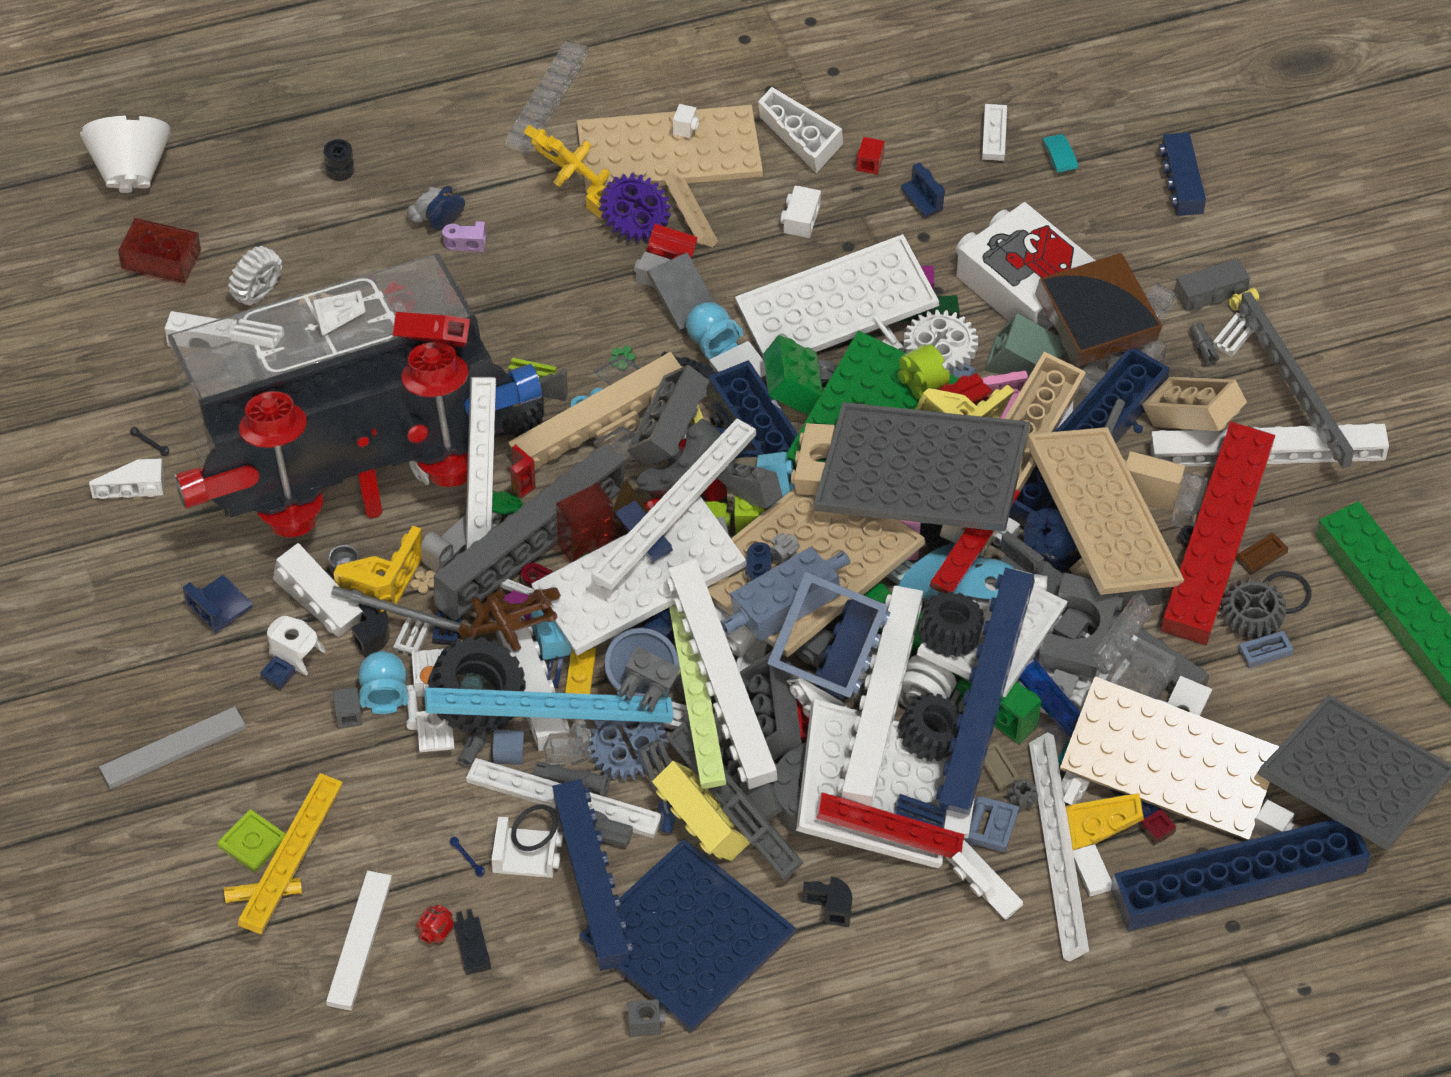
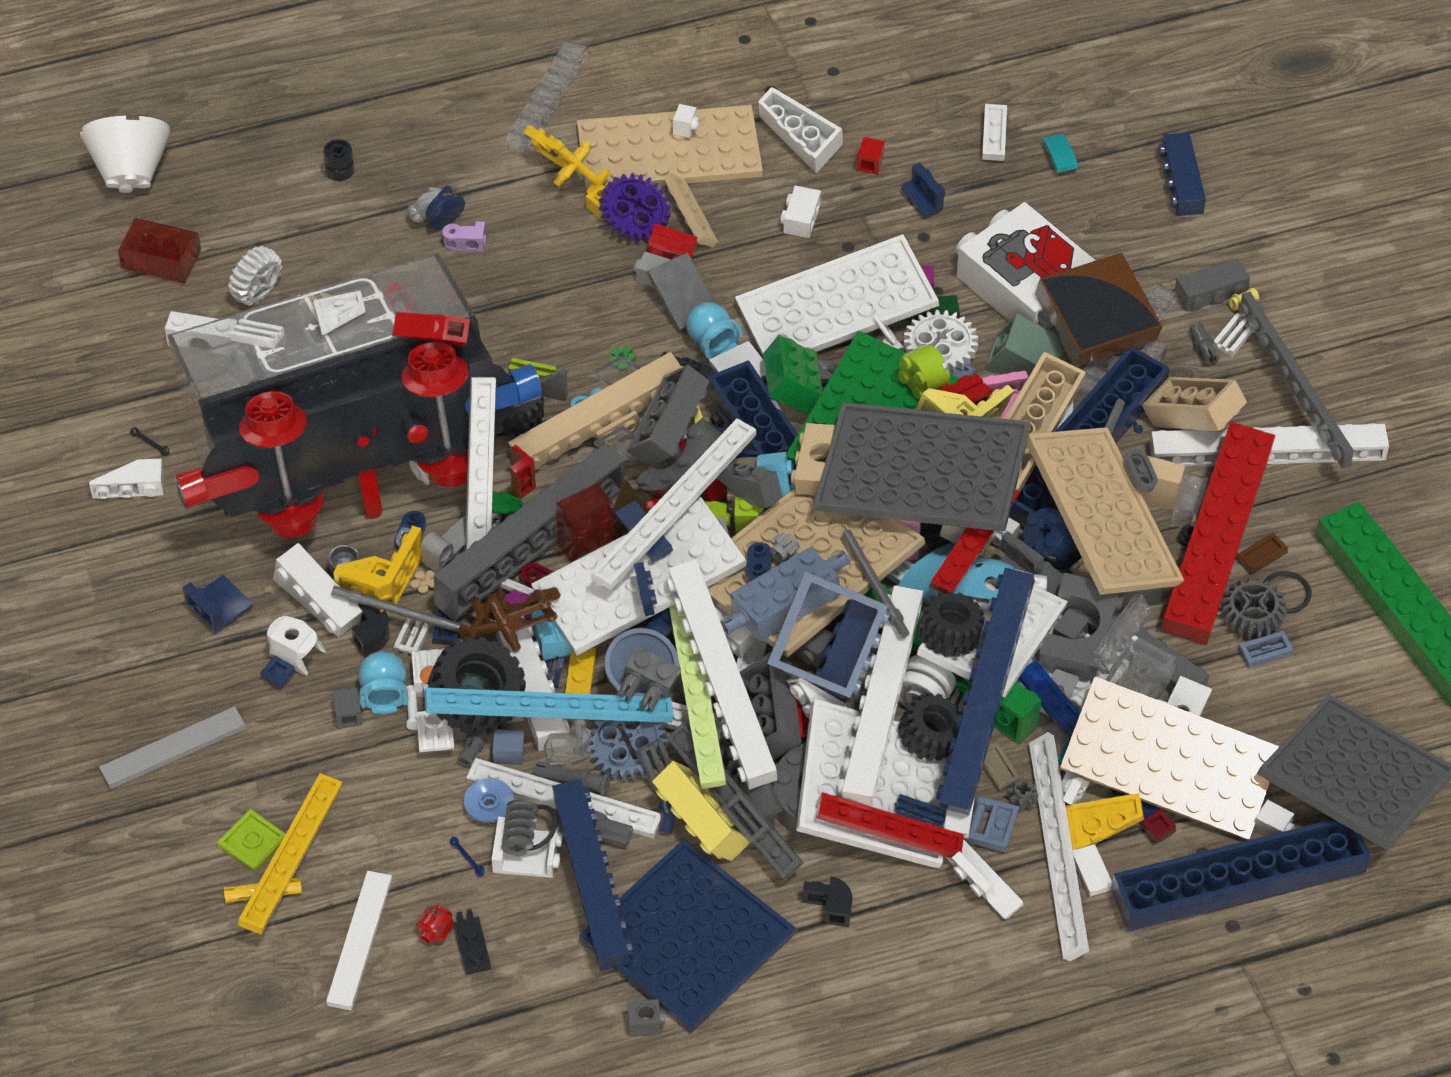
(407, 523): none -> dark blue plate
(485, 792): none -> medium blue dish
(519, 827): none -> dark grey piece
(647, 596): none -> dark blue plate
(896, 617): none -> dark grey bar
(1140, 471): none -> dark grey plate

